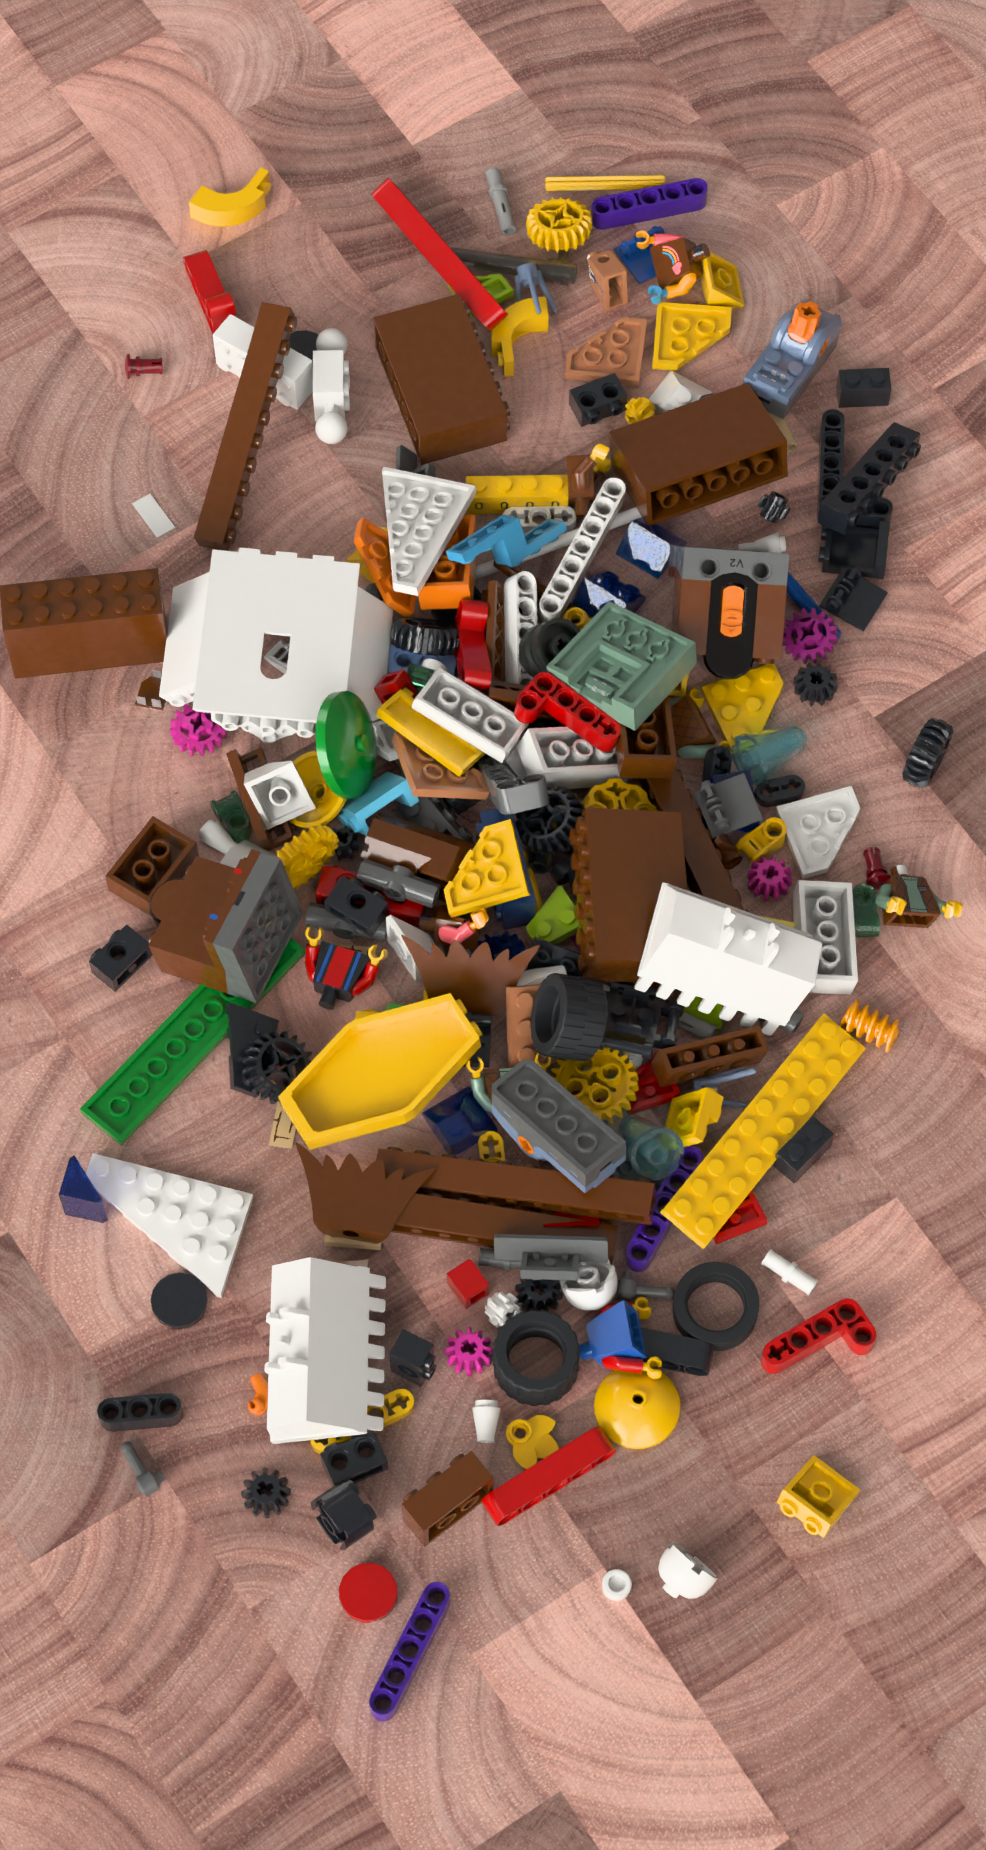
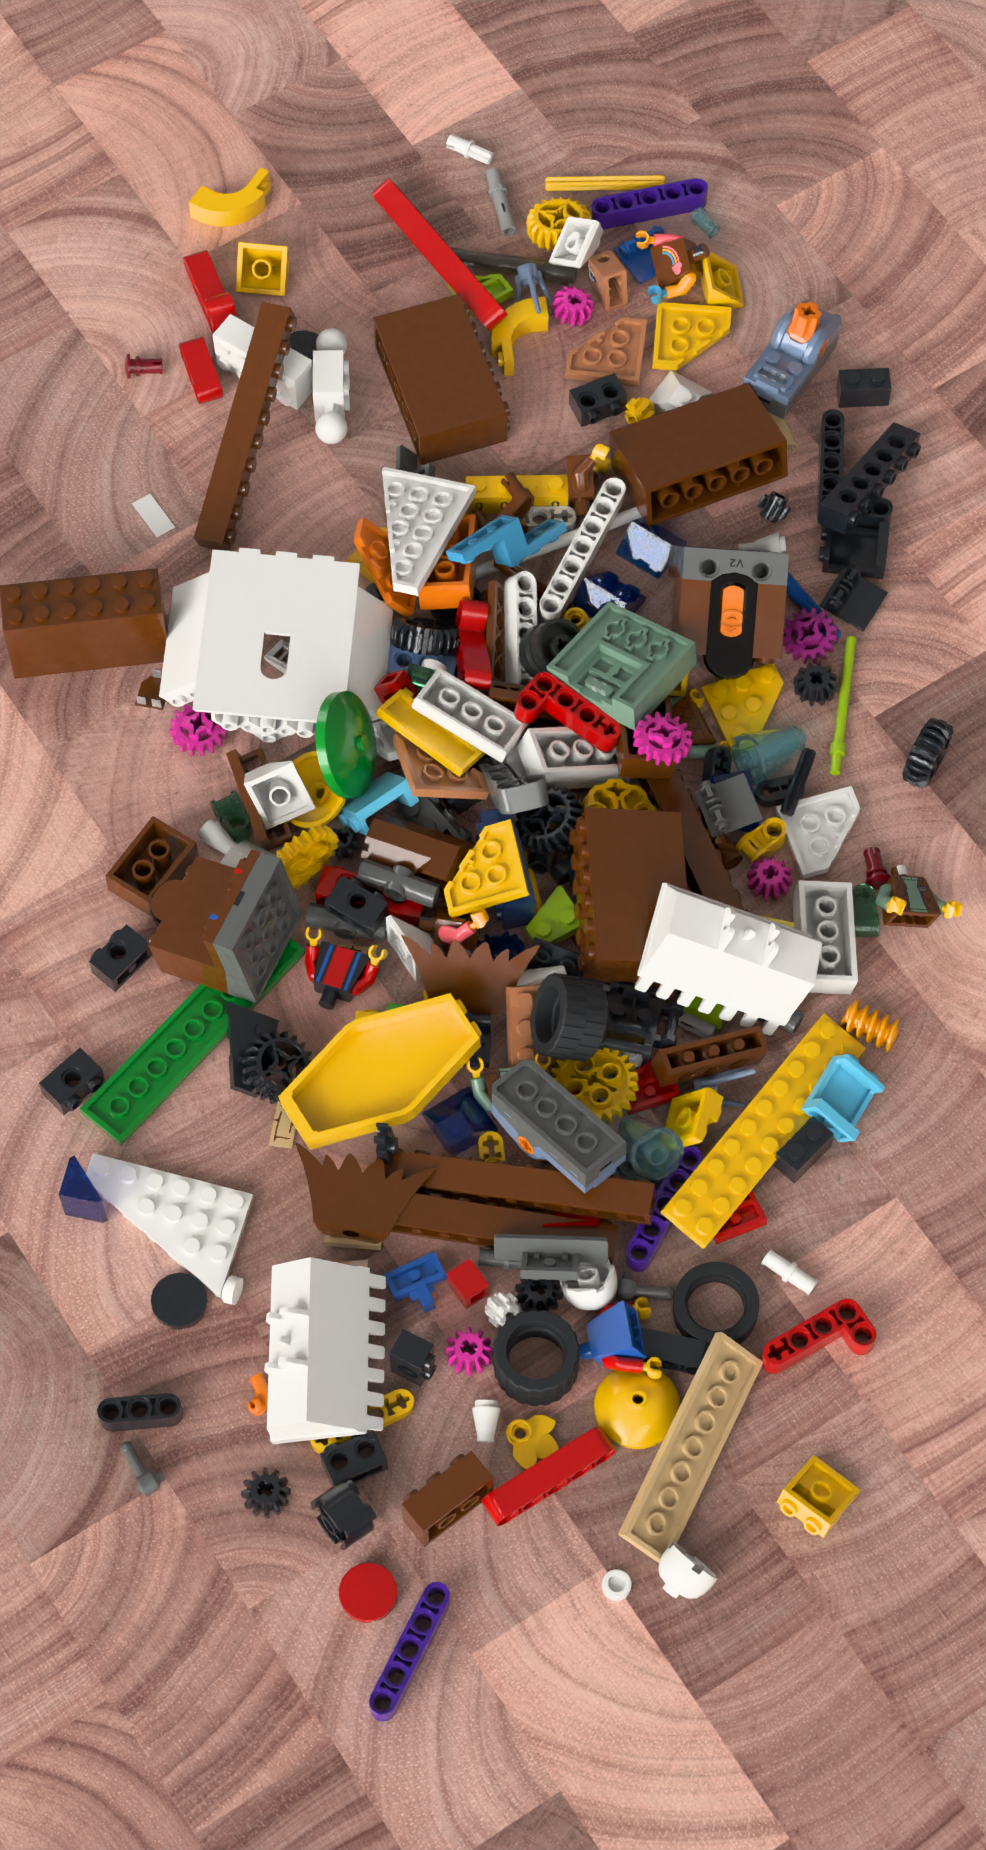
(76, 1067): none -> black brick
(201, 370): none -> red beam
(232, 1290): none -> white tile
(262, 268): none -> yellow slope
(386, 1142): none -> black plate
(416, 1280): none -> blue hinge
(469, 149): none -> white axle
(518, 507): none -> reddish brown connector
(572, 306): none -> dark pink gear
(577, 242): none -> white slope
(662, 738): none -> dark pink gear
(691, 1447): none -> tan plate
(707, 225): none -> clear light blue pin
(798, 782): none -> black axle
(837, 747): none -> lime bar
(842, 1096): none -> medium azure panel

